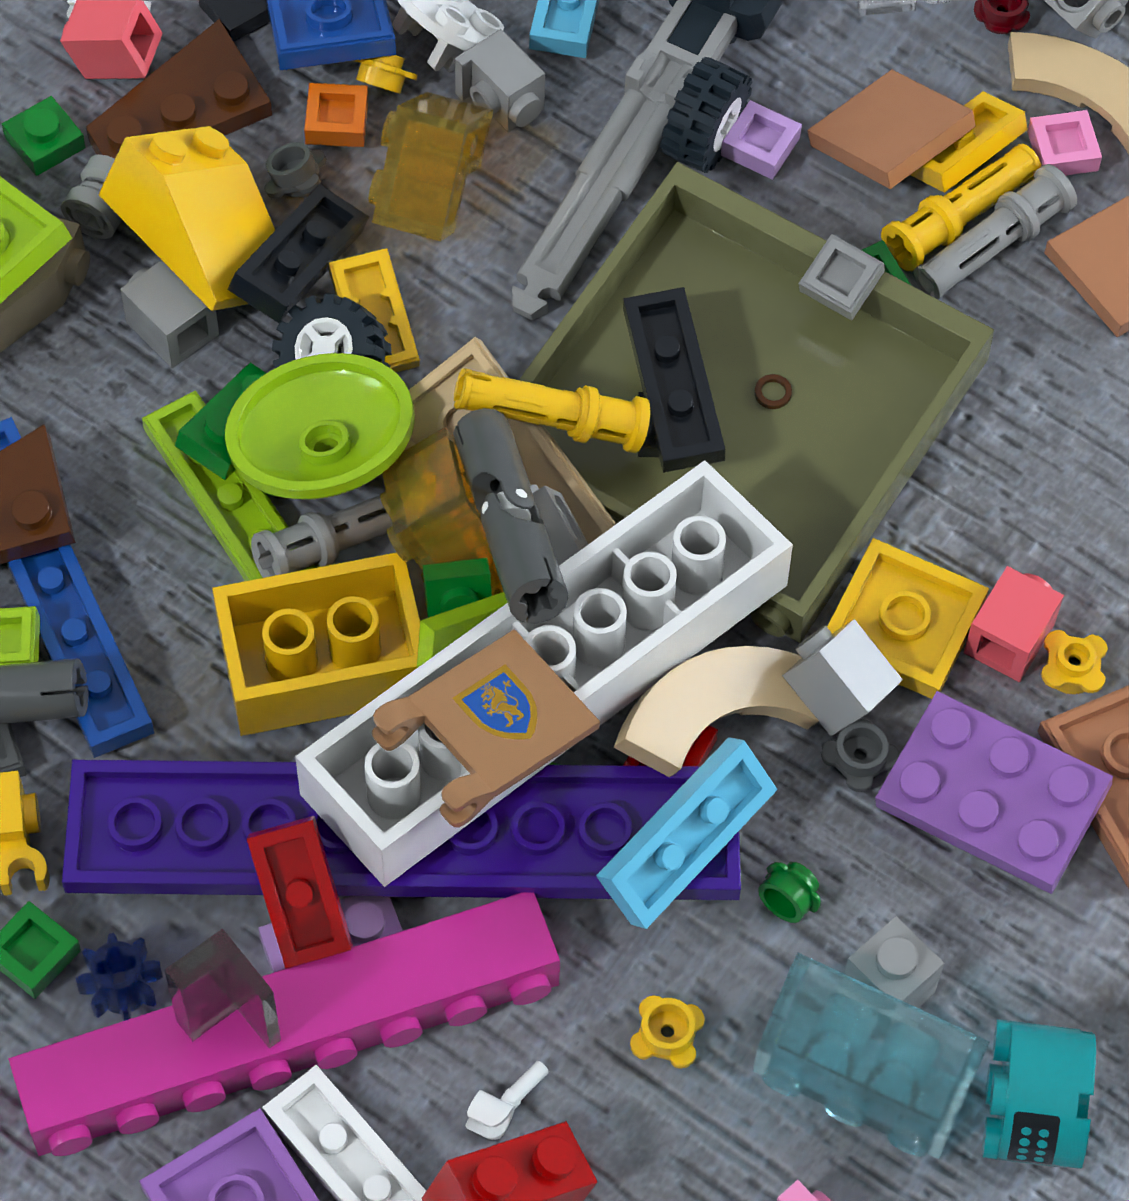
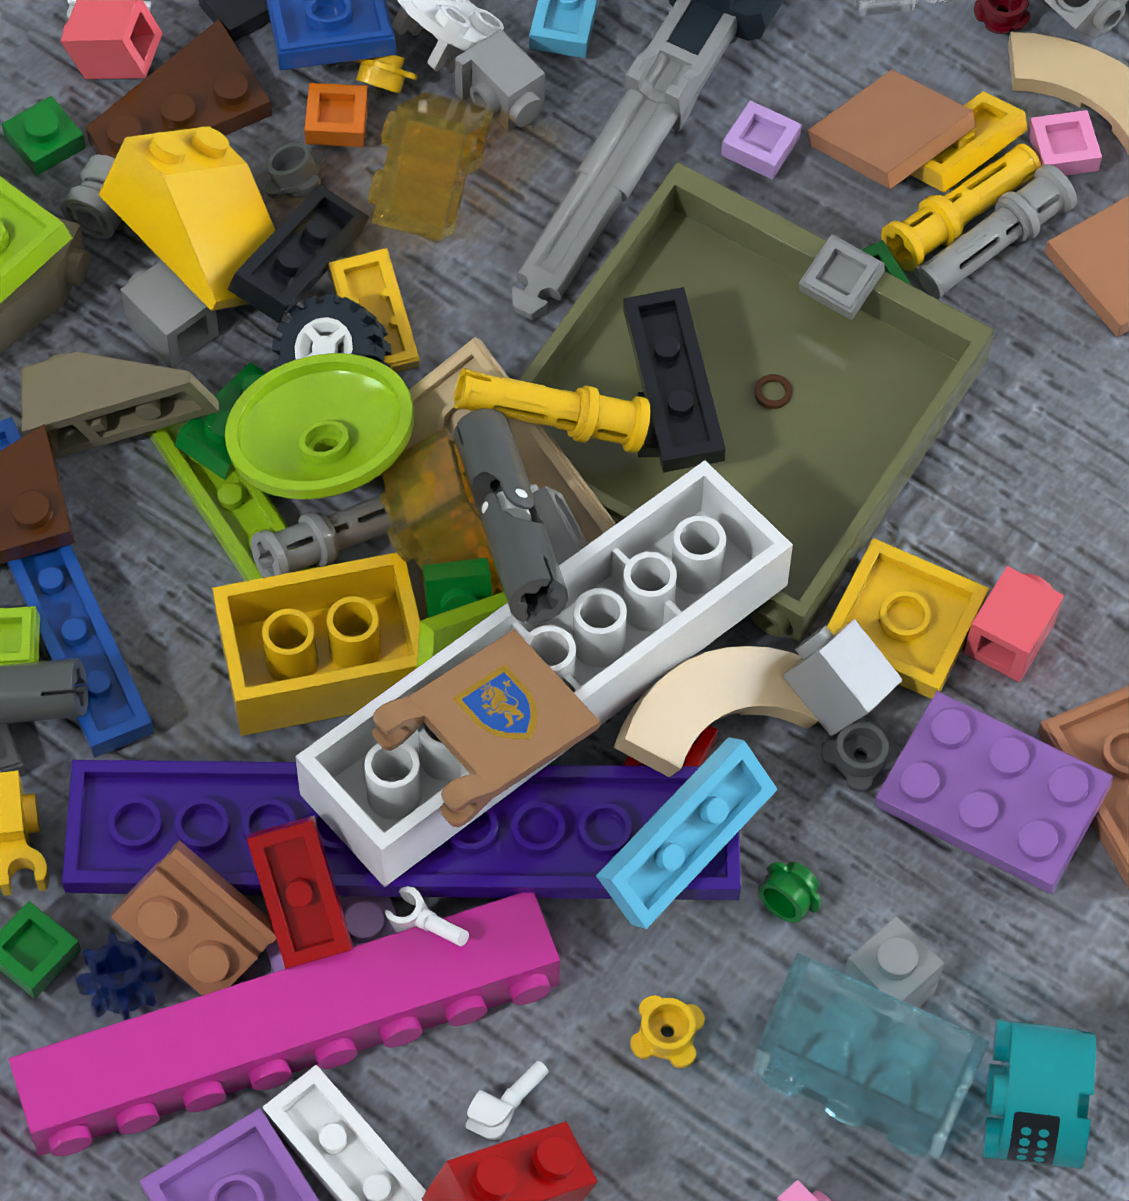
(106, 399): none -> dark tan slope
(195, 921): none -> nougat plate
(214, 984): clear smoke panel -> none
(425, 919): none -> white hand
(705, 113): black wheel -> none
(1072, 678): yellow plate -> none

